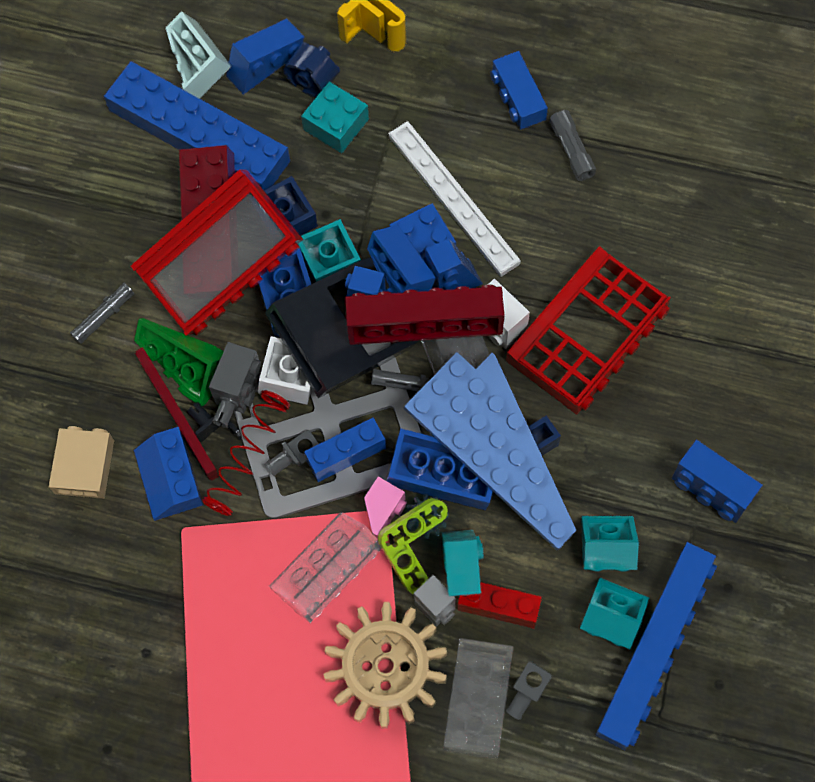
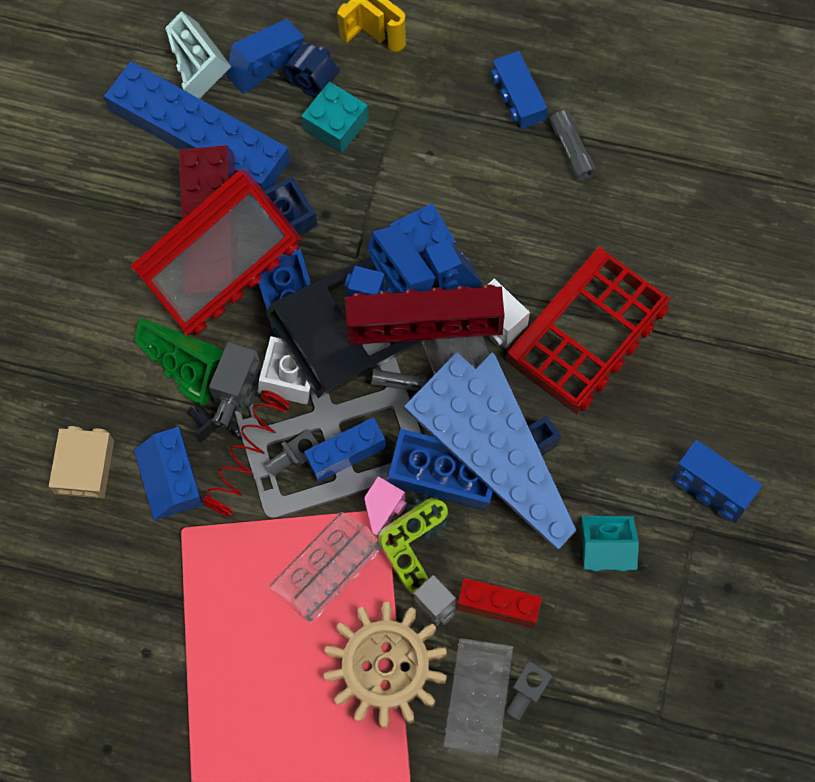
(102, 313): dark grey pin -> none
(177, 414): dark red tile -> none
(328, 250): teal brick -> none
(454, 199): white tile -> none
(461, 562): teal wedge -> none
(614, 613): teal slope -> none
(655, 647): blue brick -> none

